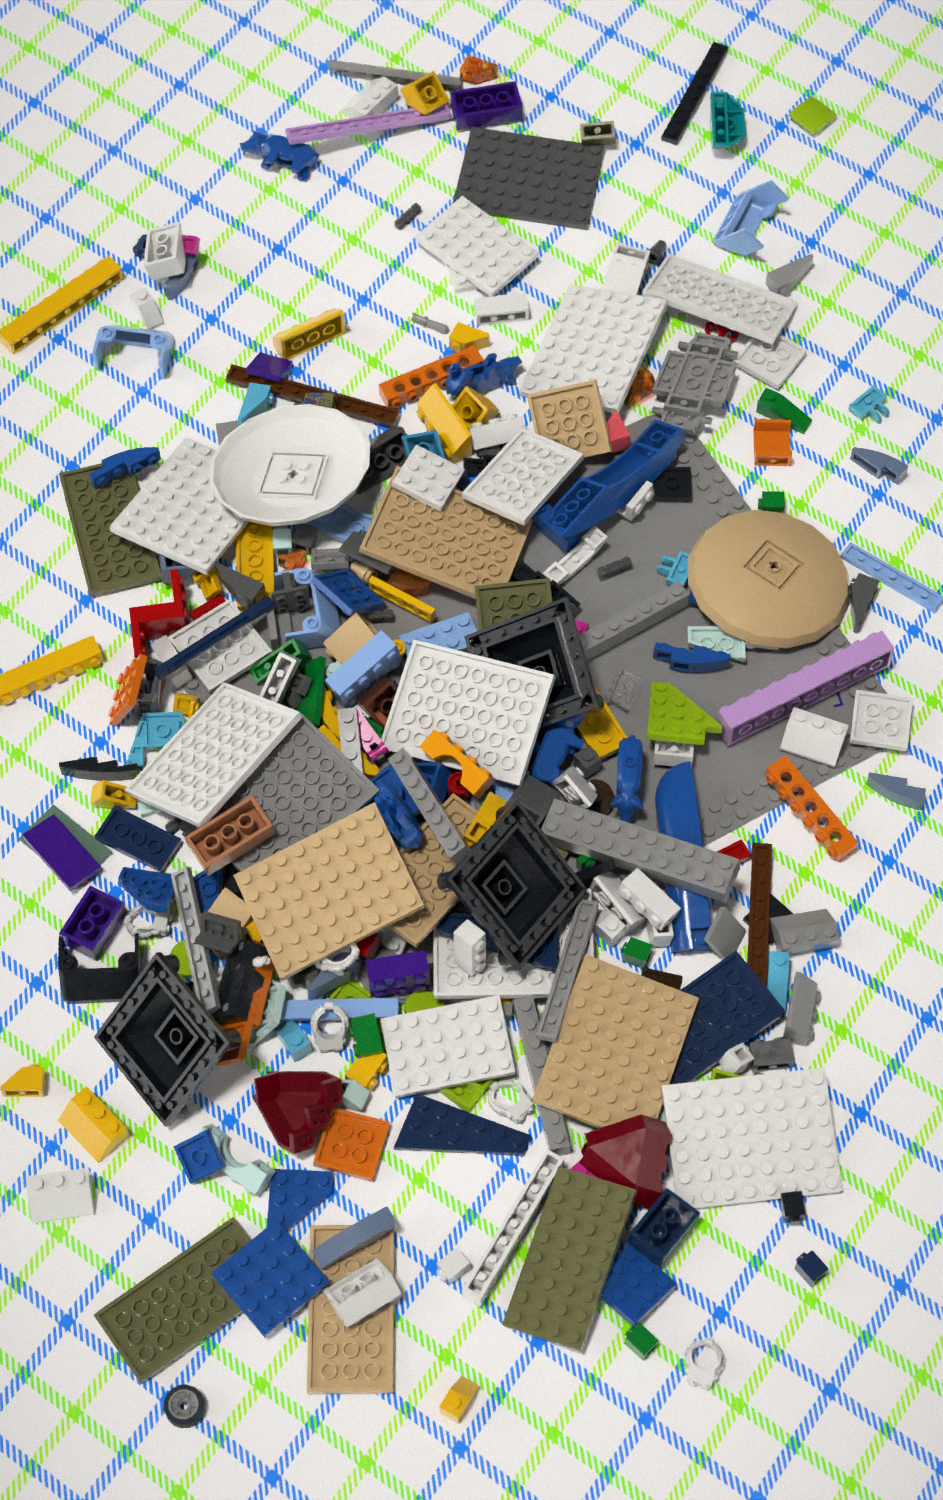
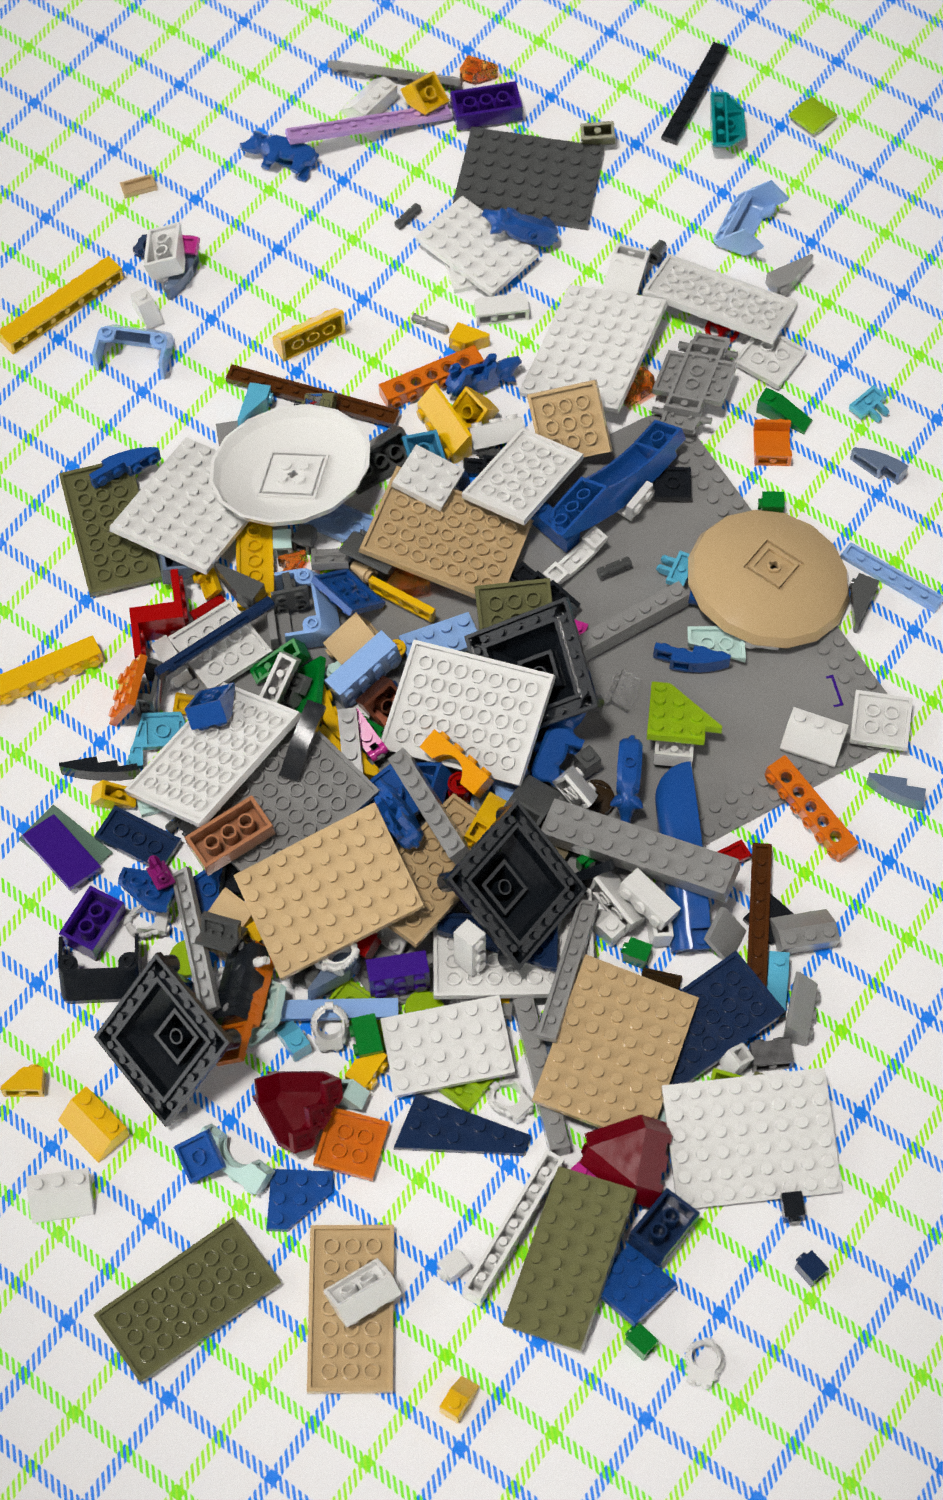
(138, 186): none -> tan tile
(159, 873): none -> magenta hinge
(181, 1395): wheel -> none
(211, 707): none -> blue slope
(269, 367): dark purple tile -> none
(270, 1278): blue plate -> none
(302, 740): none -> black slope
(354, 1237): sand blue slope -> none
(378, 615): dark grey axle -> none
(522, 227): none -> blue animal
(601, 731): yellow plate -> none
(618, 433): coral slope -> none
(805, 687): lavender brick -> none

